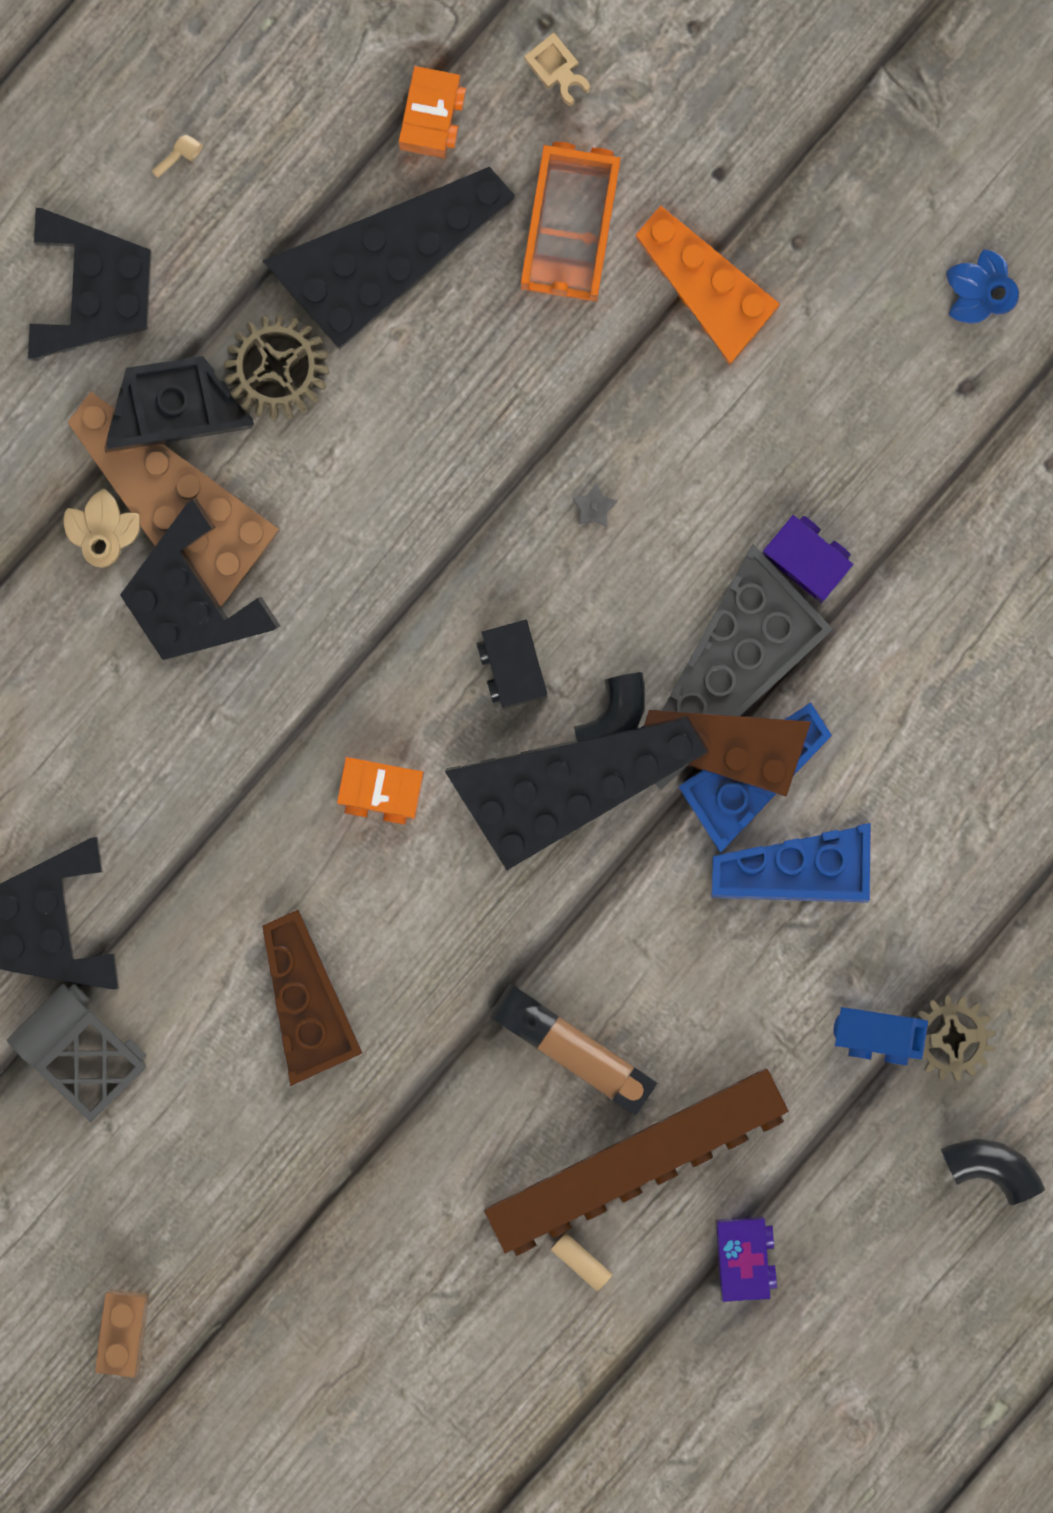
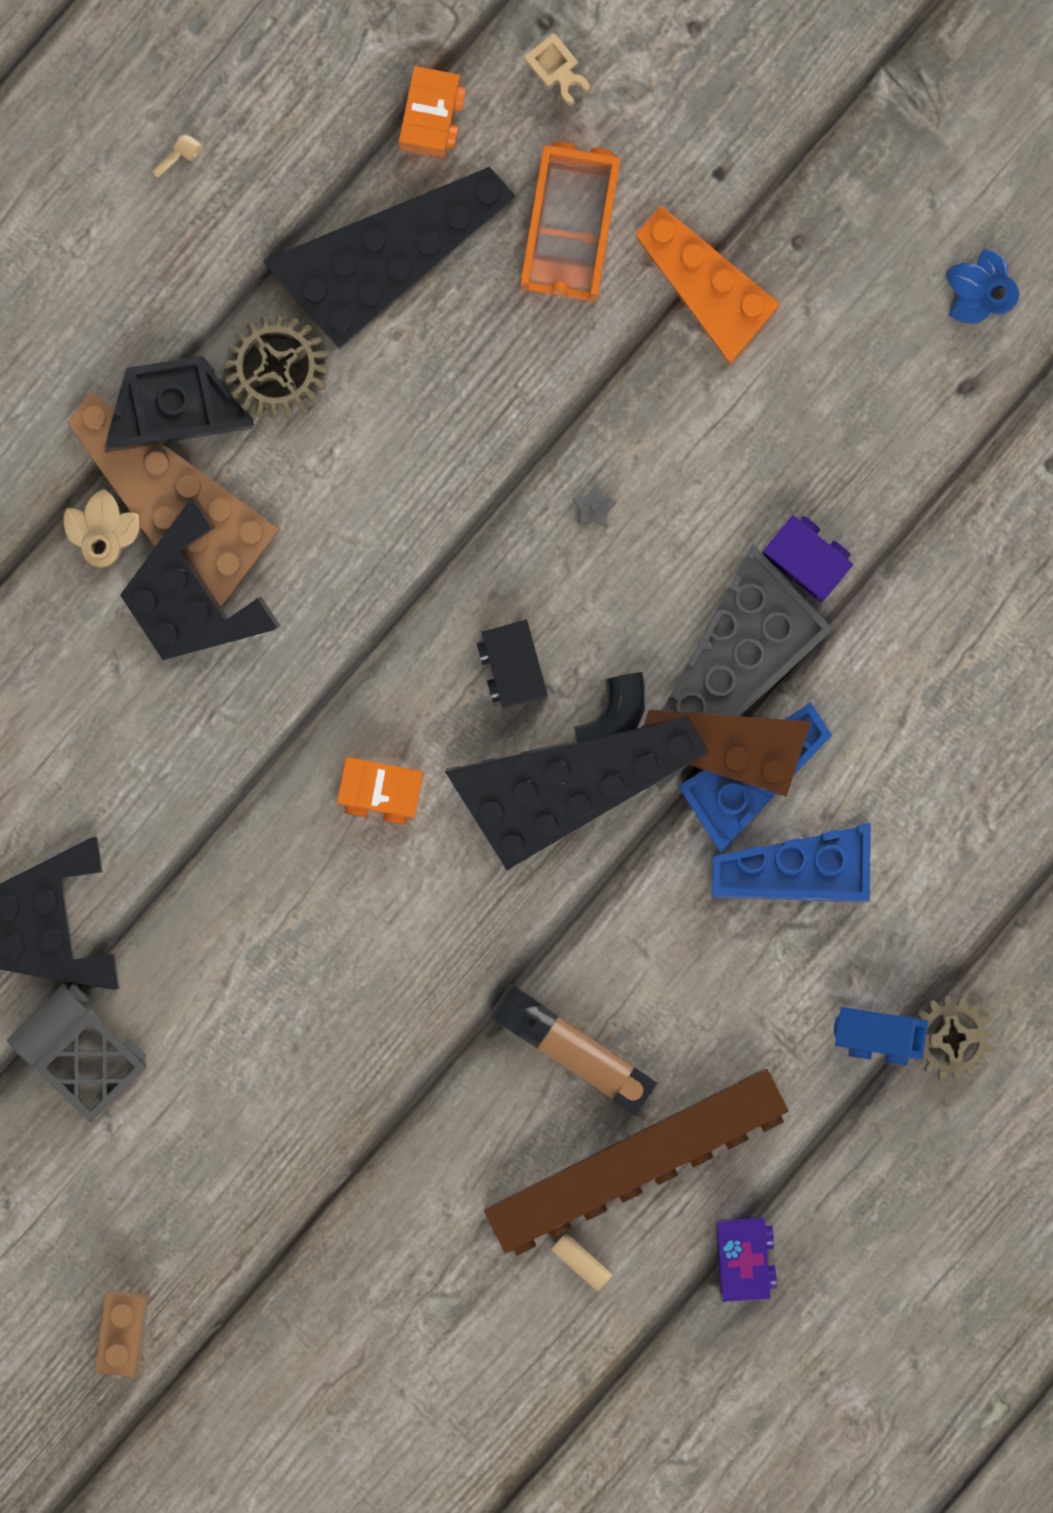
(107, 286): black wing -> none
(309, 1011): reddish brown wing -> none
(996, 1163): black cylinder -> none

